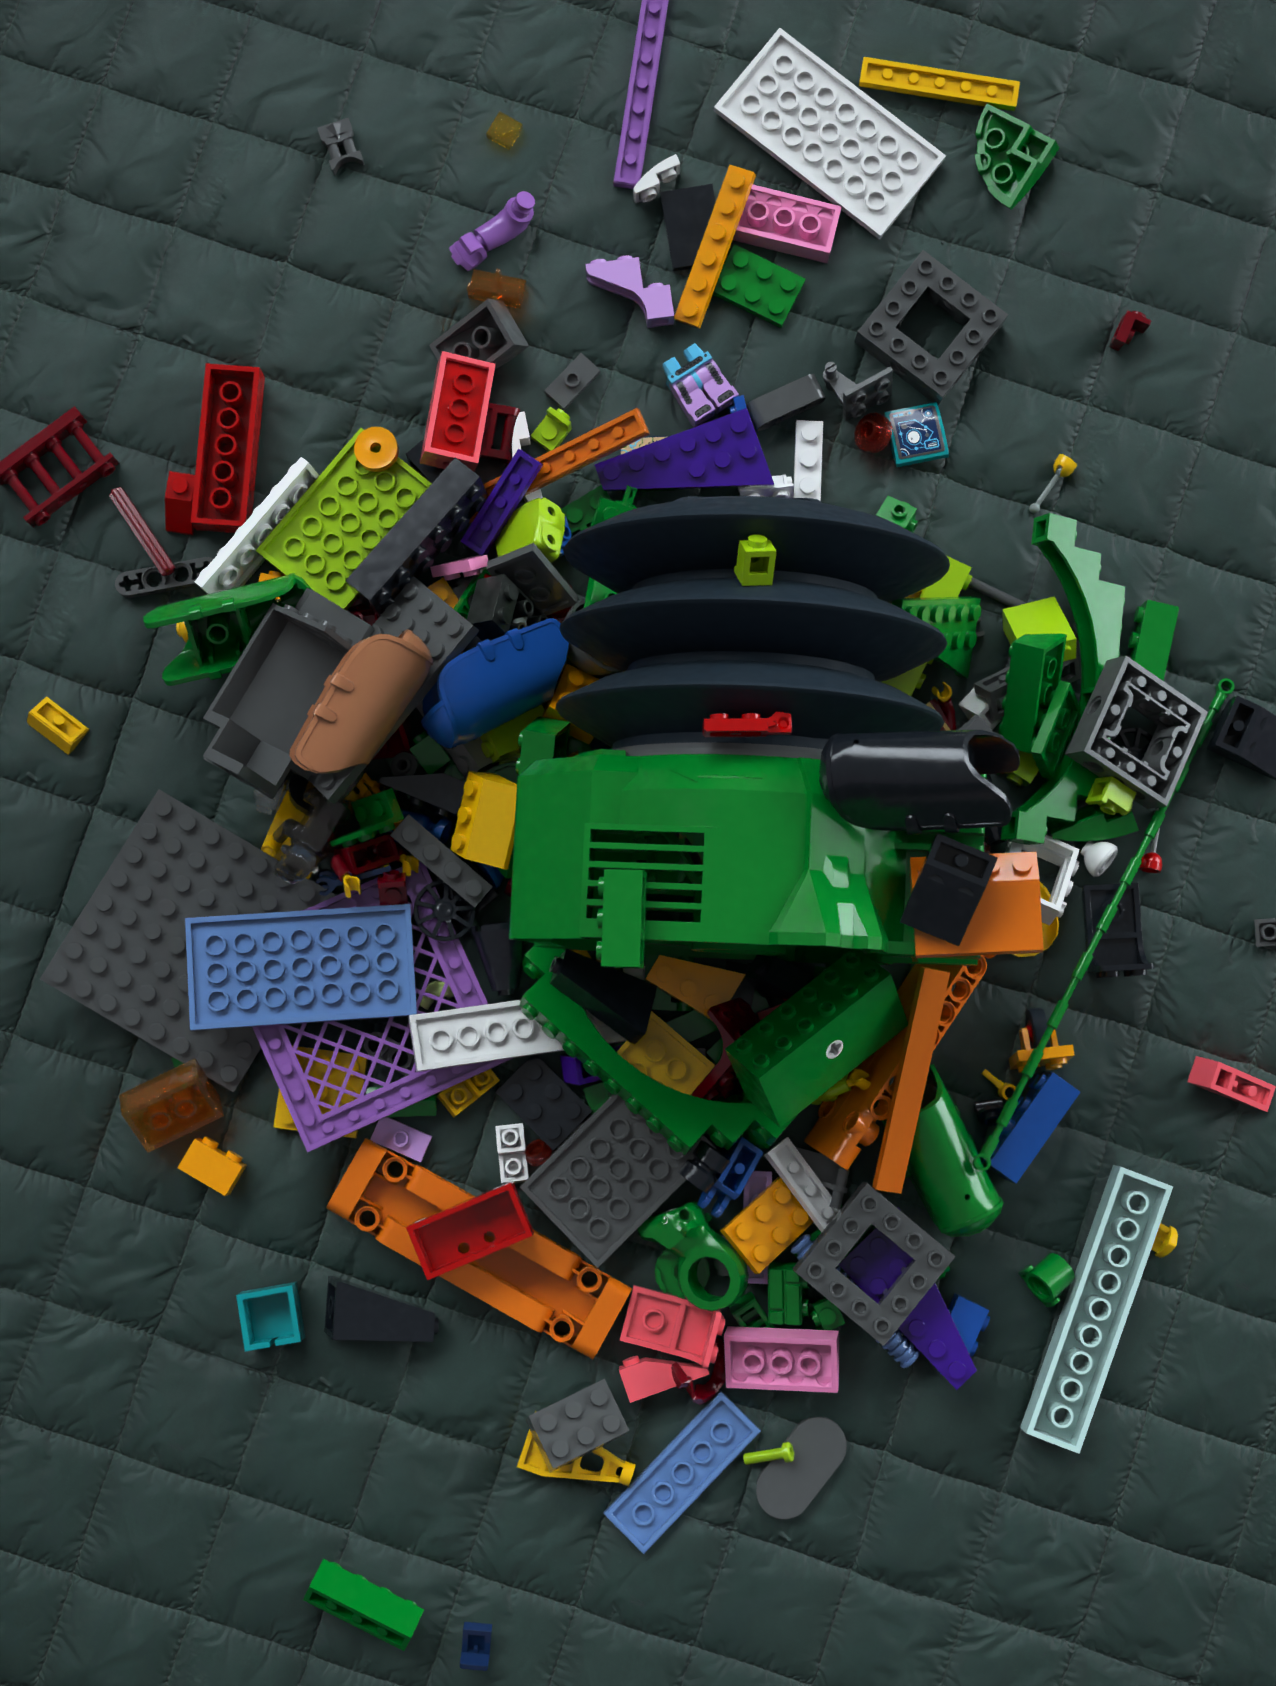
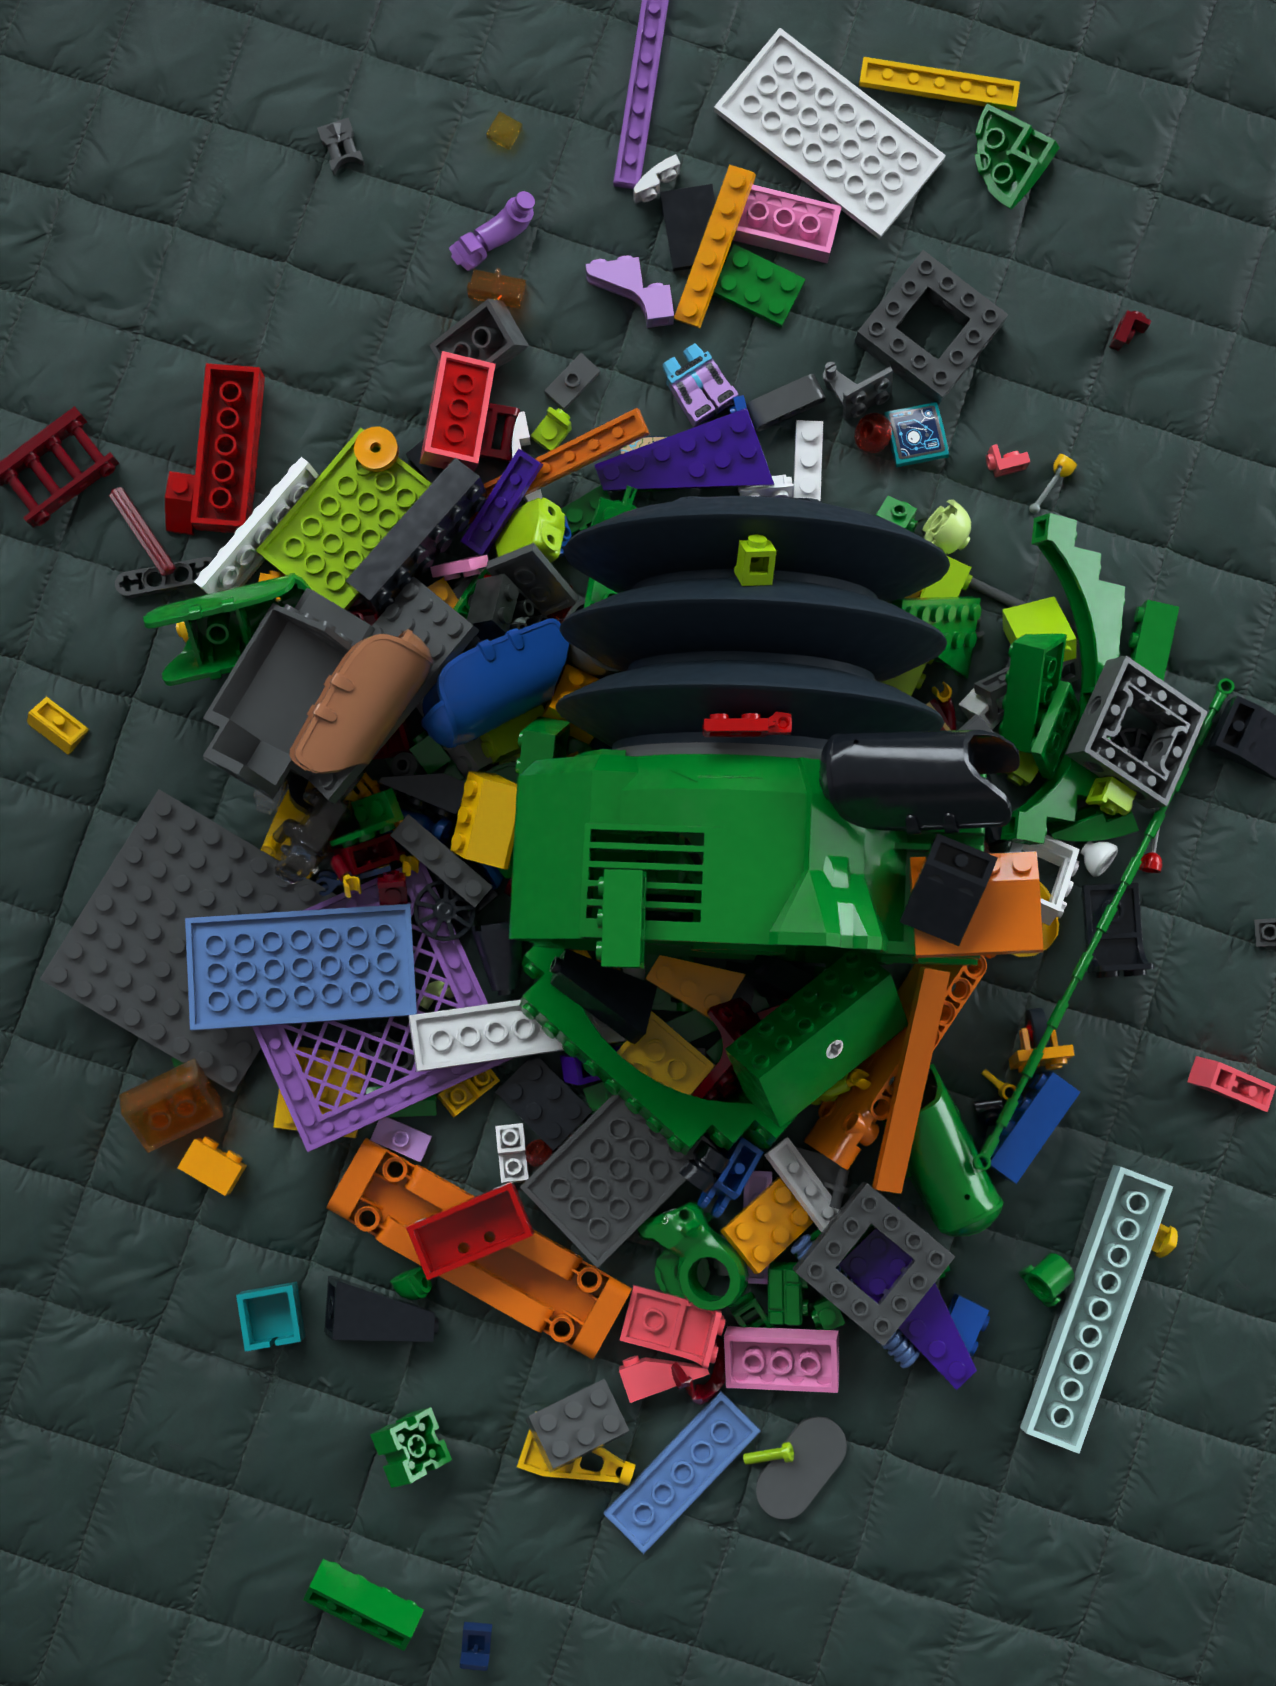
(411, 1447): none -> green brick
(412, 1284): none -> green piece
(948, 527): none -> yellowish green cylinder
(1010, 463): none -> coral bracket

